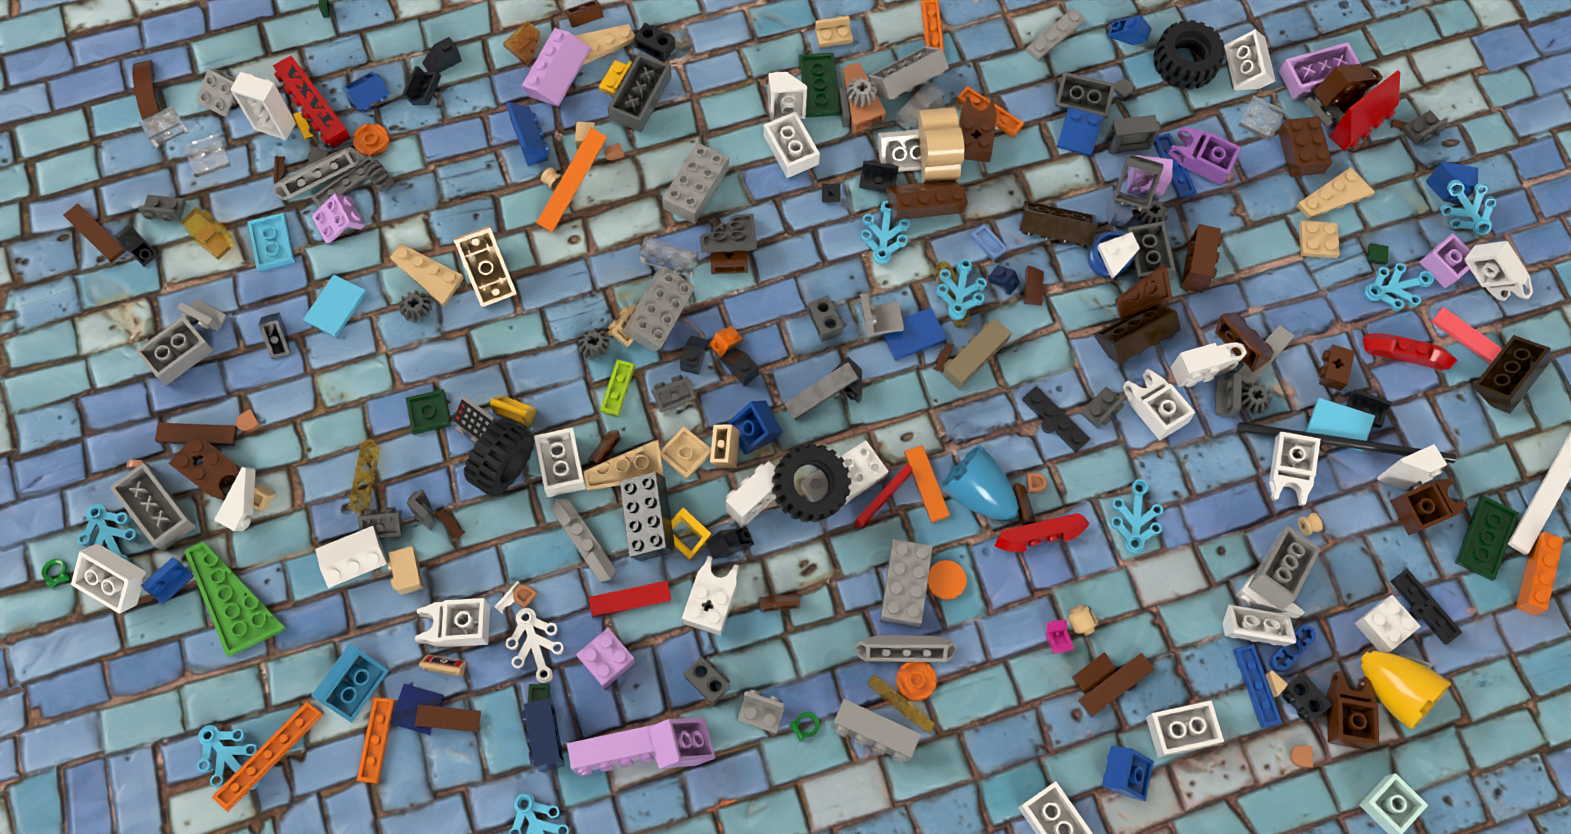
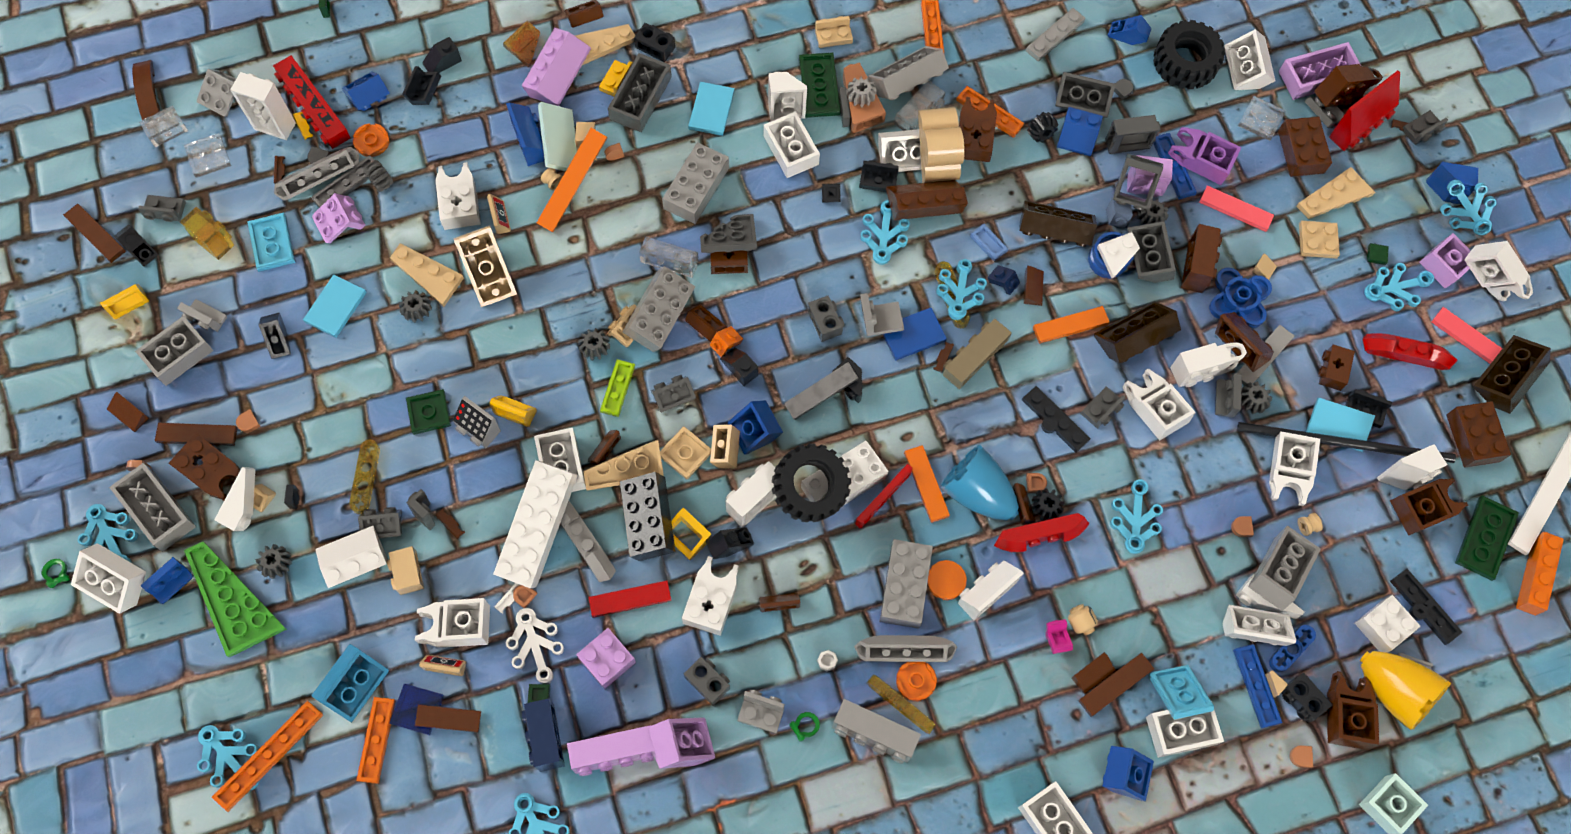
(125, 301): none -> yellow tile
(126, 412): none -> reddish brown slope
(275, 553): none -> dark grey gear
(292, 496): none -> black tile
(457, 199): none -> white brick
(499, 214): none -> slope
(499, 456): black tyre -> none
(535, 524): none -> white brick
(557, 135): none -> light aqua tile
(693, 354): black slope -> none
(704, 322): none -> reddish brown slope
(711, 108): none -> medium azure tile
(827, 660): none -> white tile
(989, 588): none -> white slope
(1042, 127): none -> black gear
(1052, 500): none -> black gear
(1071, 324): none -> orange tile
(1146, 293): reddish brown wing -> none
(1181, 692): none -> medium azure tile
(1236, 208): none -> coral tile
(1241, 296): none -> blue plant
(1243, 526): none -> nougat tile
(1264, 267): none -> tan slope
(1478, 434): none -> reddish brown brick

